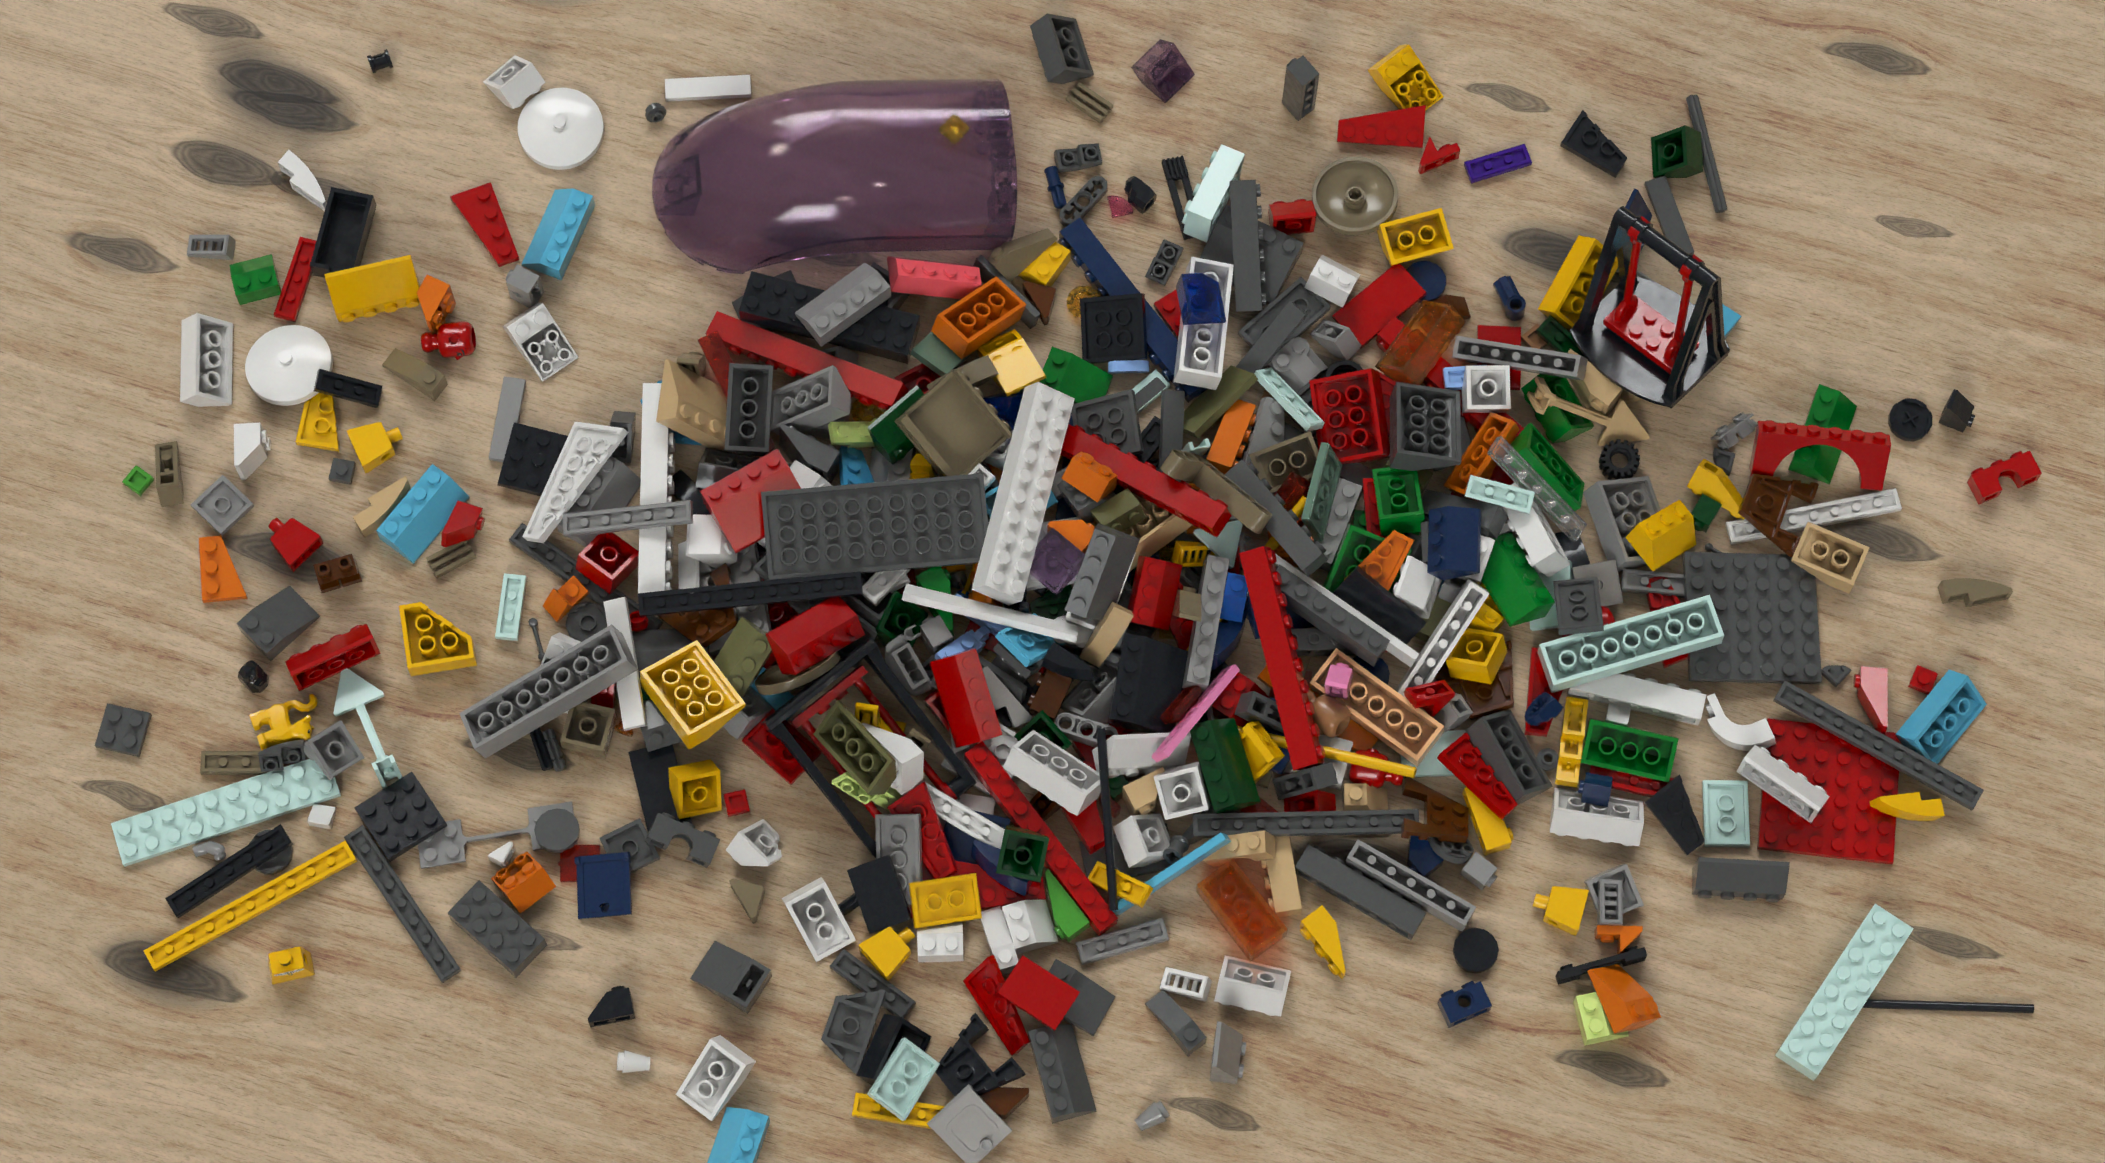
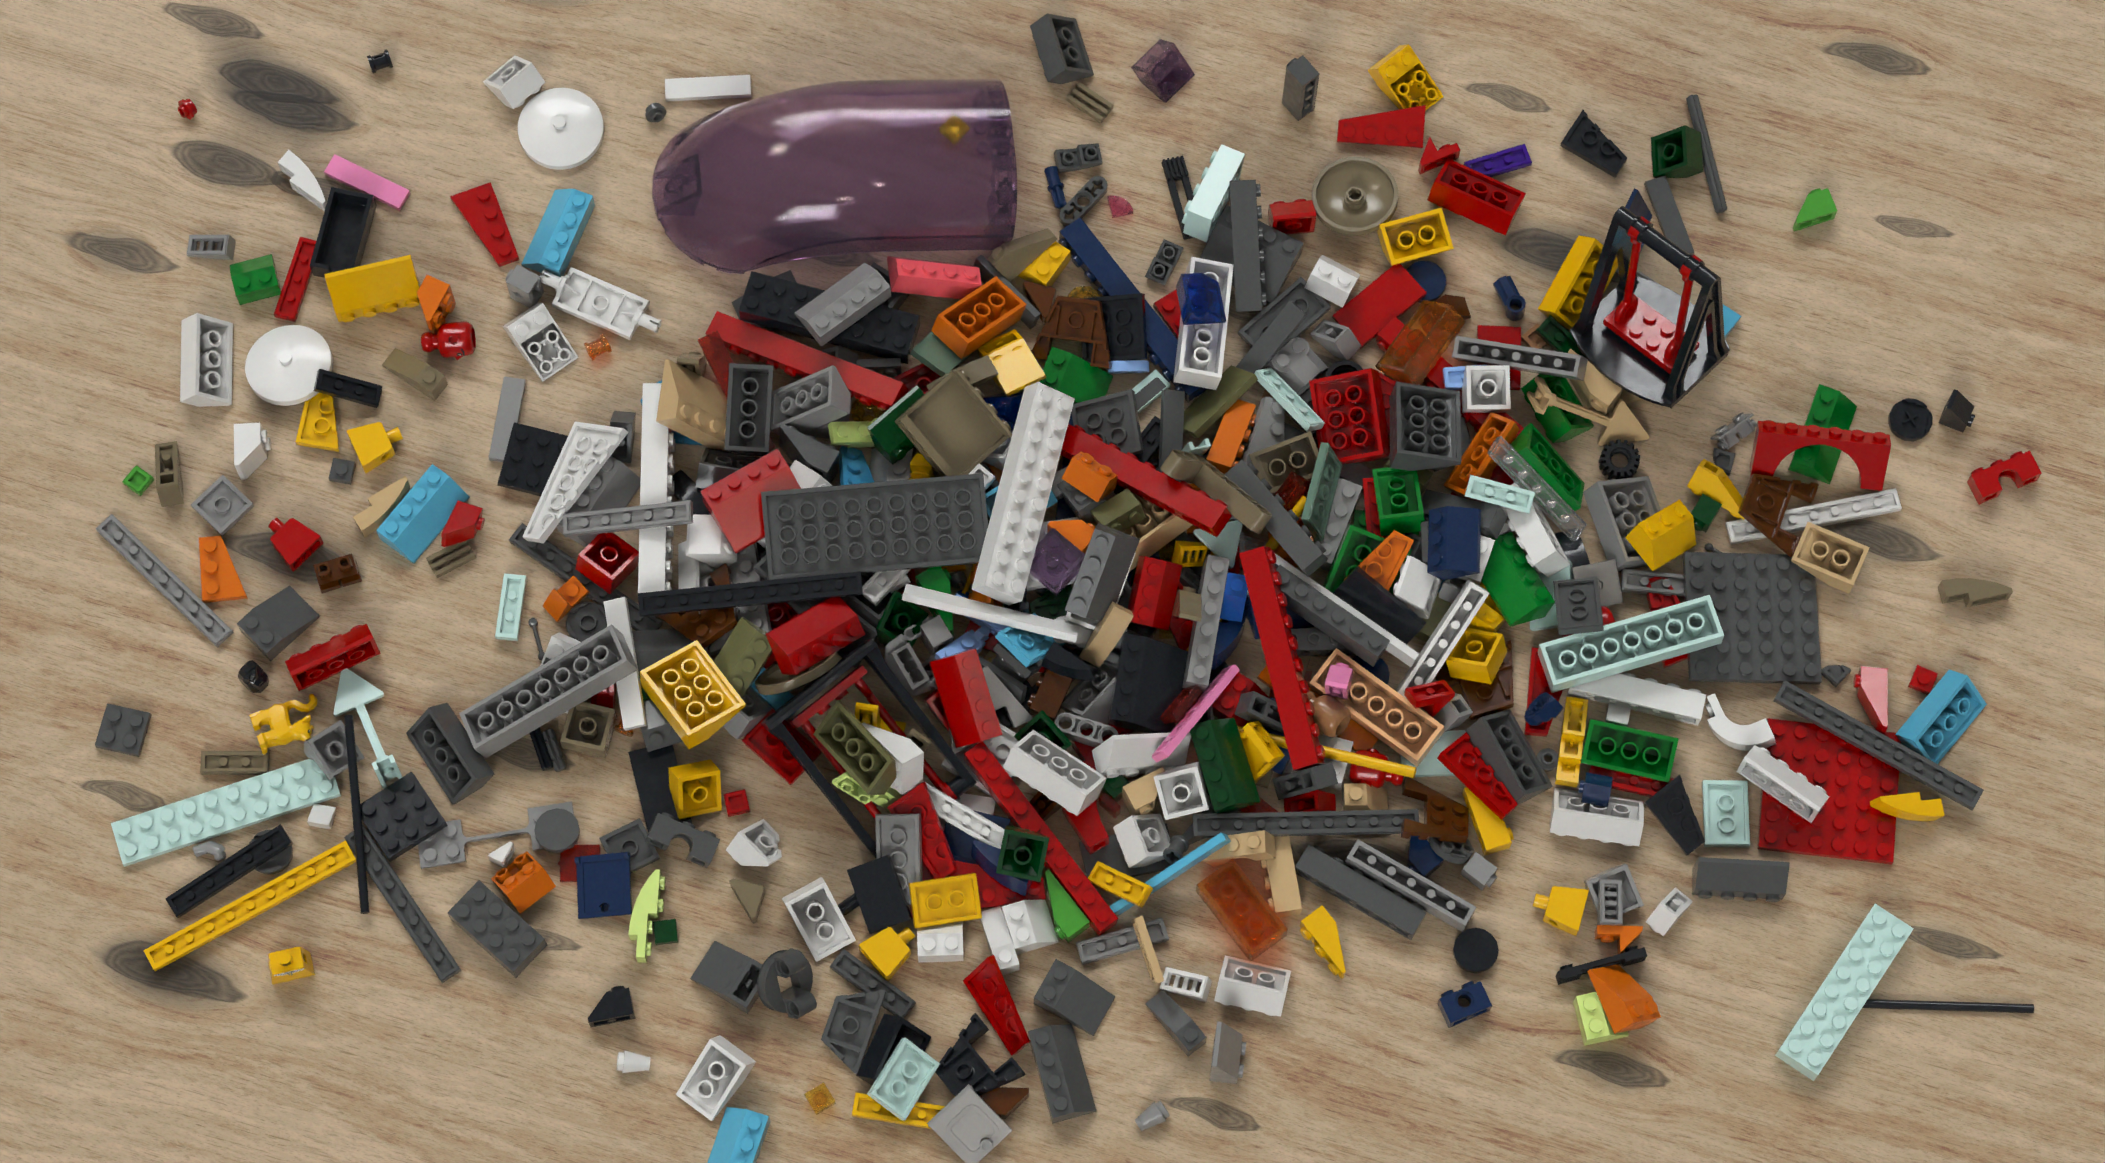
(164, 580): none -> light grey tile
(187, 108): none -> red plate
(284, 753): dark grey slope -> none
(356, 814): none -> black piece
(367, 182): none -> bright pink tile
(433, 642): yellow brick -> none
(449, 753): none -> dark grey slope
(597, 347): none -> clear orange bush
(600, 303): none -> white plate
(638, 623): red plate -> none
(646, 907): none -> yellowish green slope
(665, 932): none -> dark green tile
(794, 1000): none -> dark grey piece
(820, 1098): none -> clear yellow plate
(888, 366): none -> dark grey plate
(1038, 993): red tile -> none
(1075, 321): none -> reddish brown wing
(1107, 819): black piece -> none
(1139, 194): black rock -> none
(1147, 949): none -> tan tile
(1476, 196): none -> red slope
(1668, 911): none -> white slope
(1816, 209): none -> bright green slope

